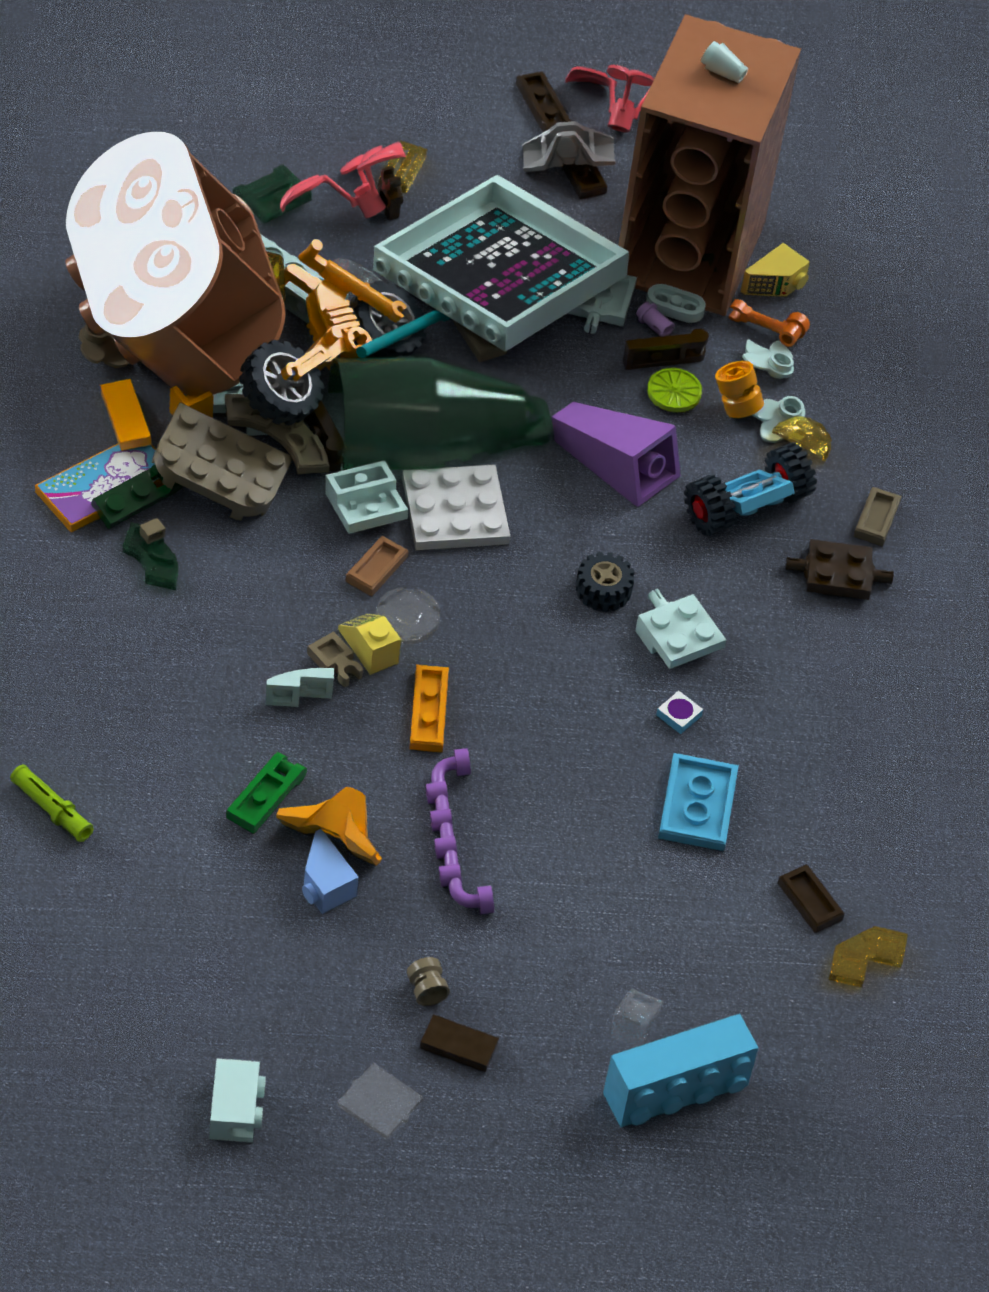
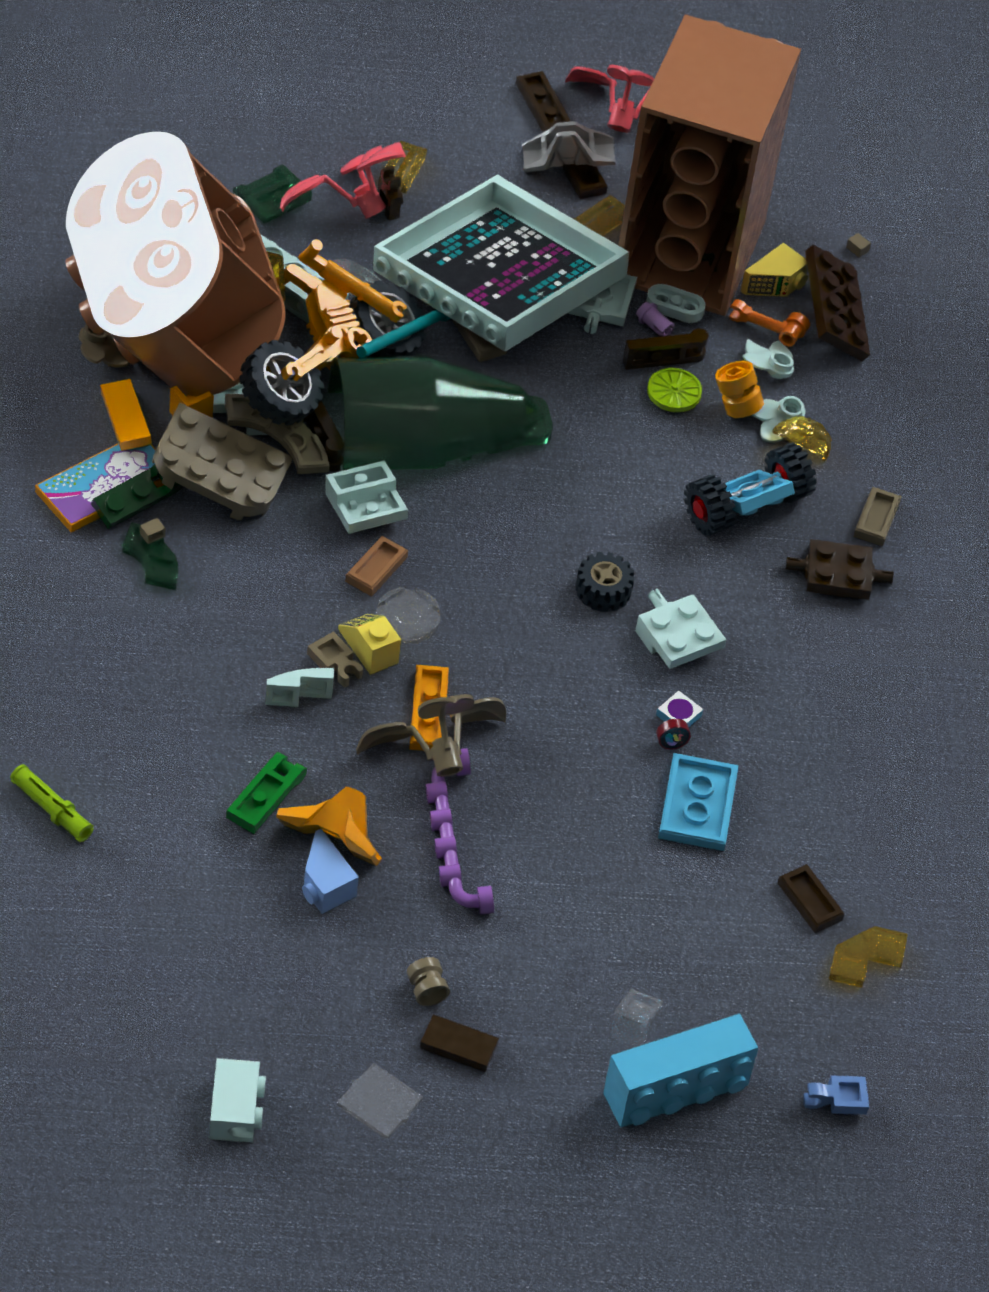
(444, 751): none -> dark tan plant
(455, 507): white plate -> none
(605, 220): none -> clear yellow tile
(622, 449): medium lavender slope -> none
(673, 734): none -> tile
(723, 62): light aqua cone -> none
(837, 303): none -> dark brown plate
(844, 1094): none -> medium blue plate
(858, 245): none -> dark tan piece

